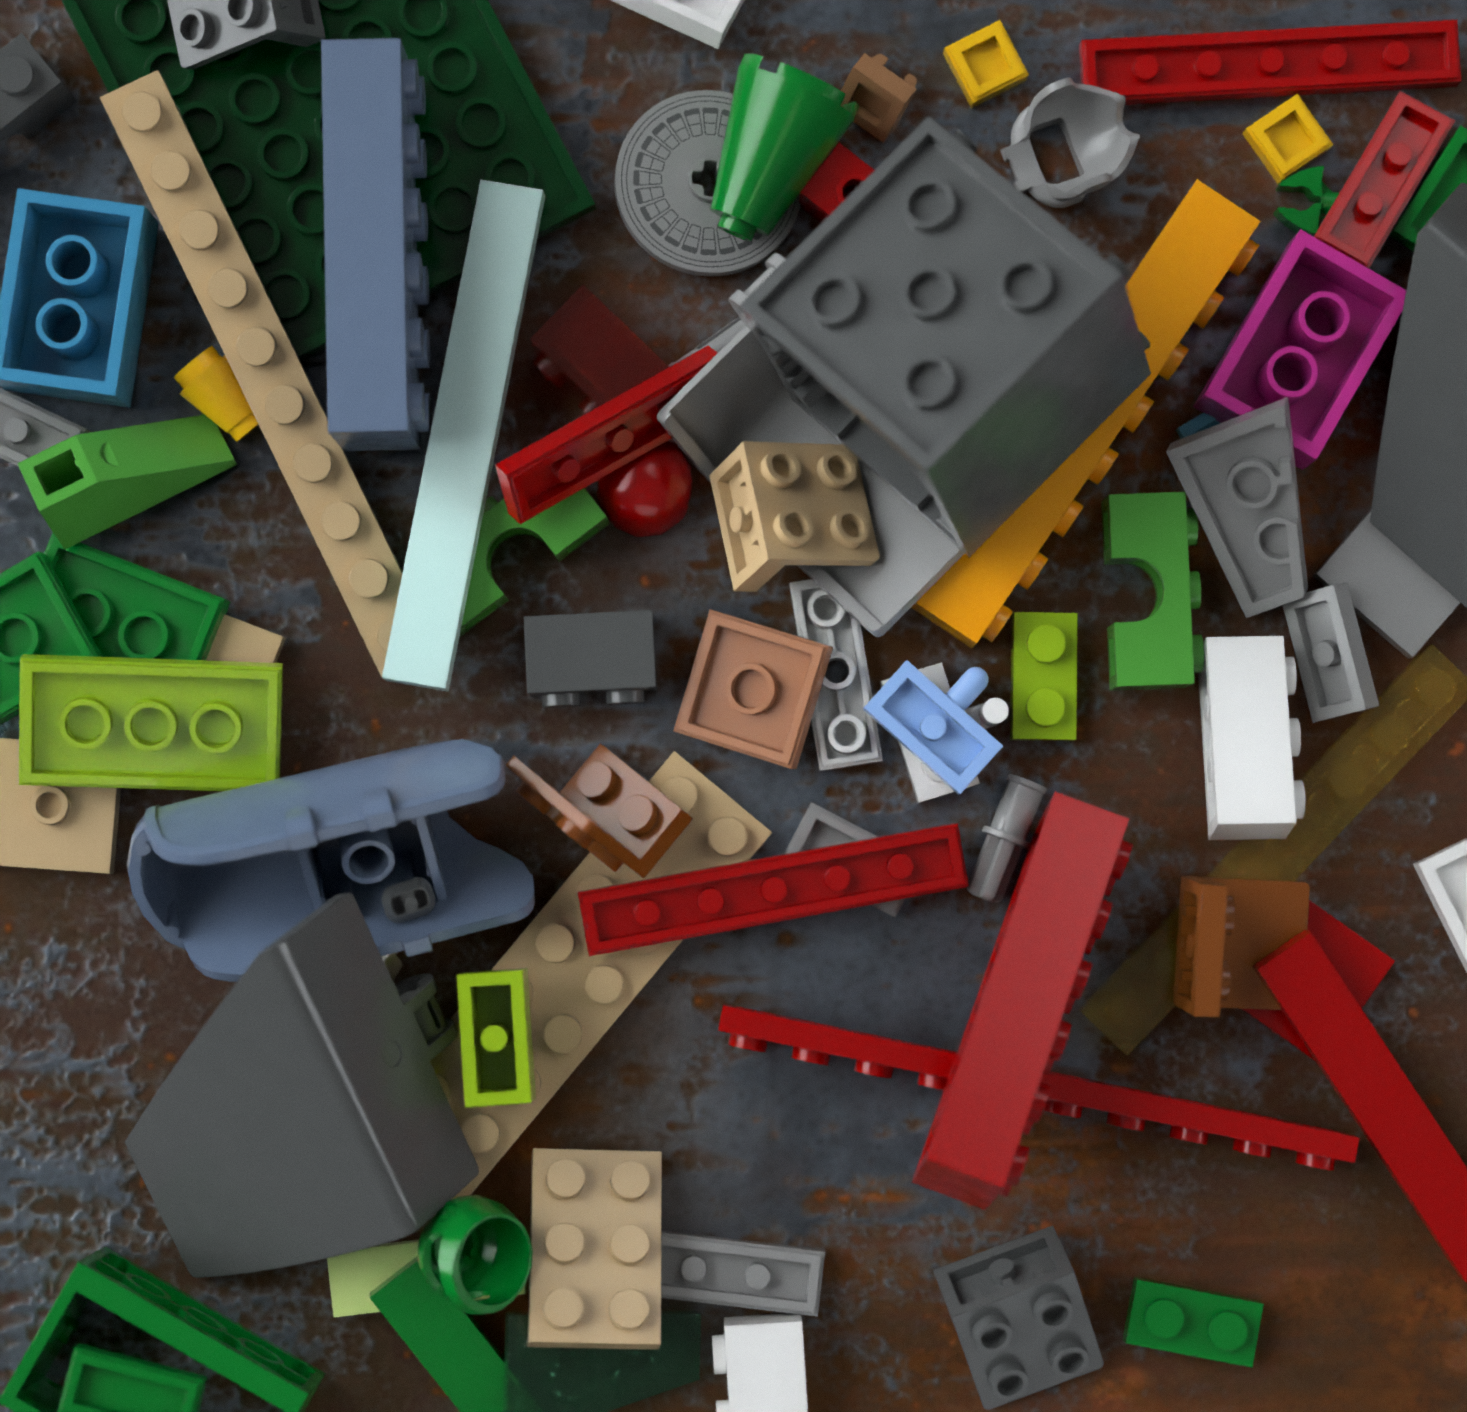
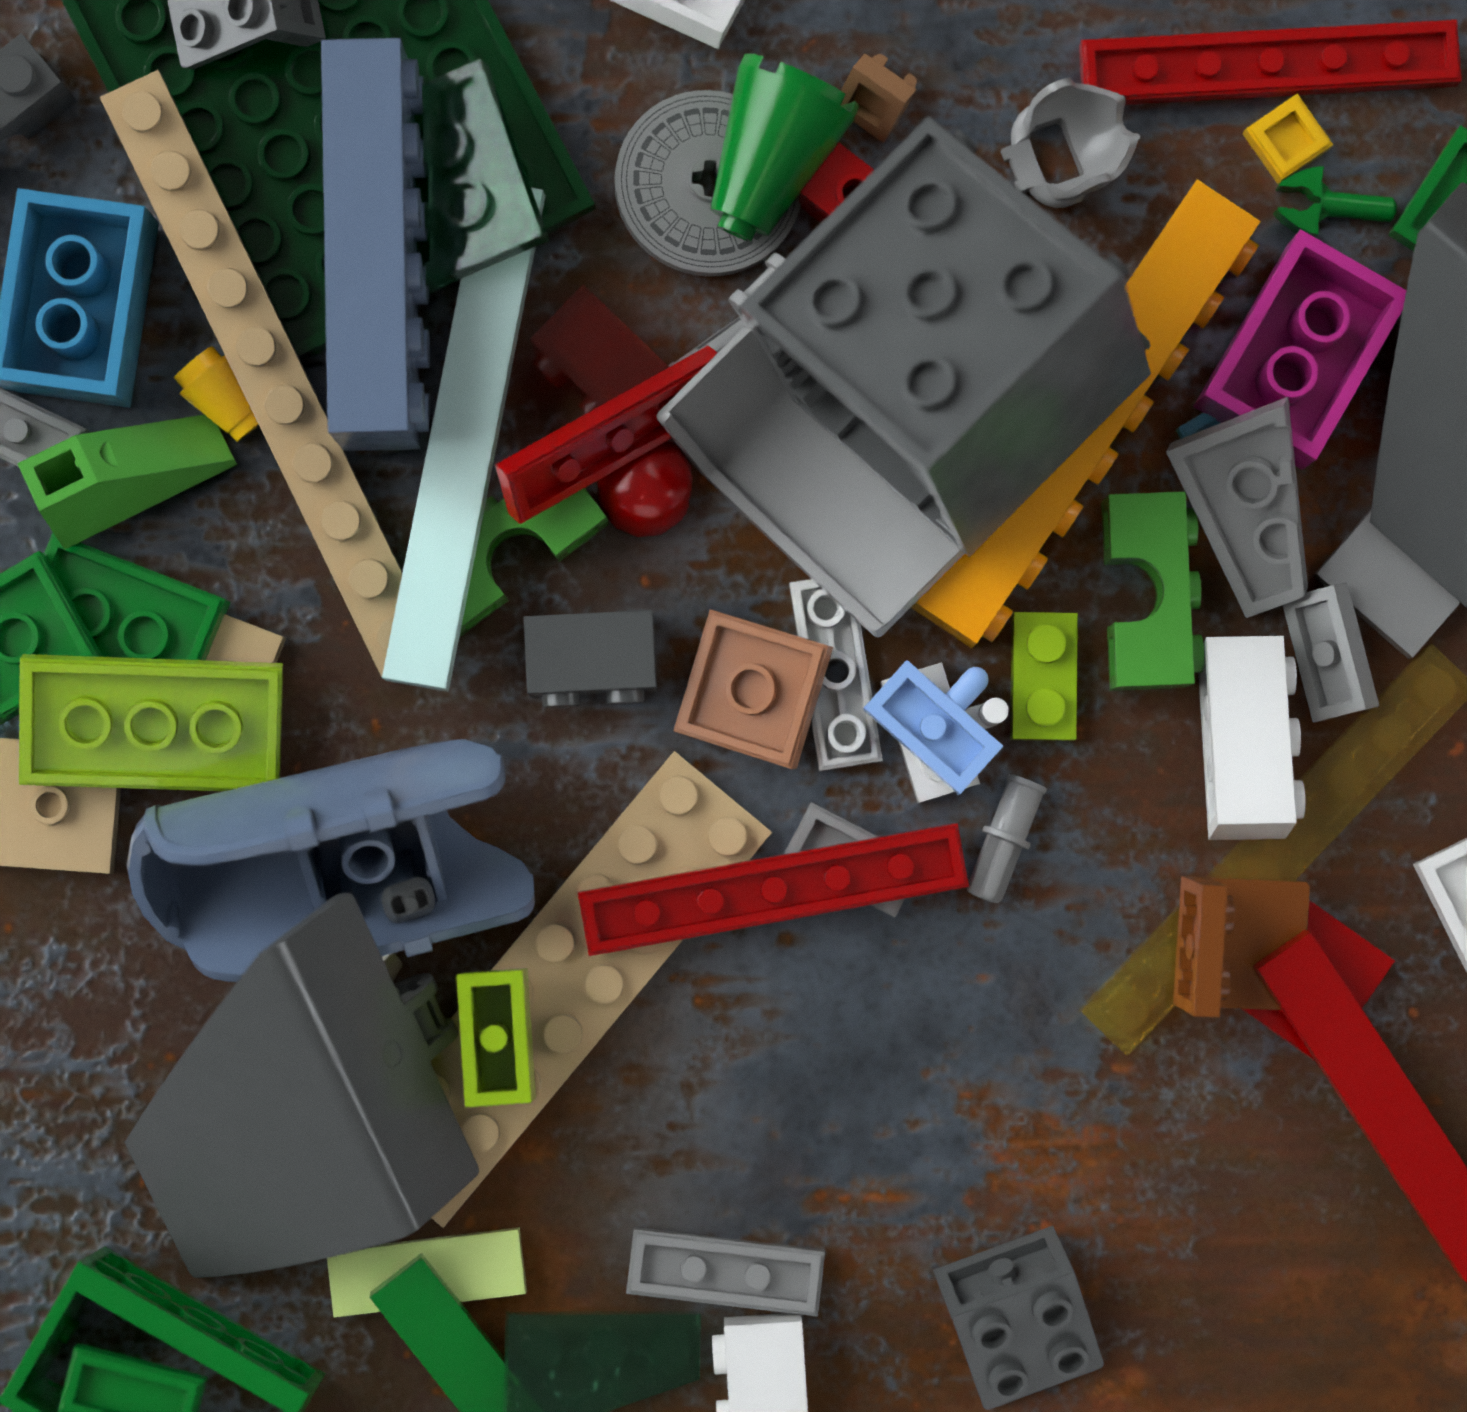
(475, 1252): green helmet -> none
(476, 180): none -> clear green wing
(595, 1249): tan plate -> none
(608, 811): dark orange bracket -> none
(791, 508): tan bracket -> none
(985, 63): yellow tile -> none
(1020, 1003): red brick -> none
(1068, 1093): red plate -> none
(1193, 1322): green plate -> none
(1384, 179): red tile -> none

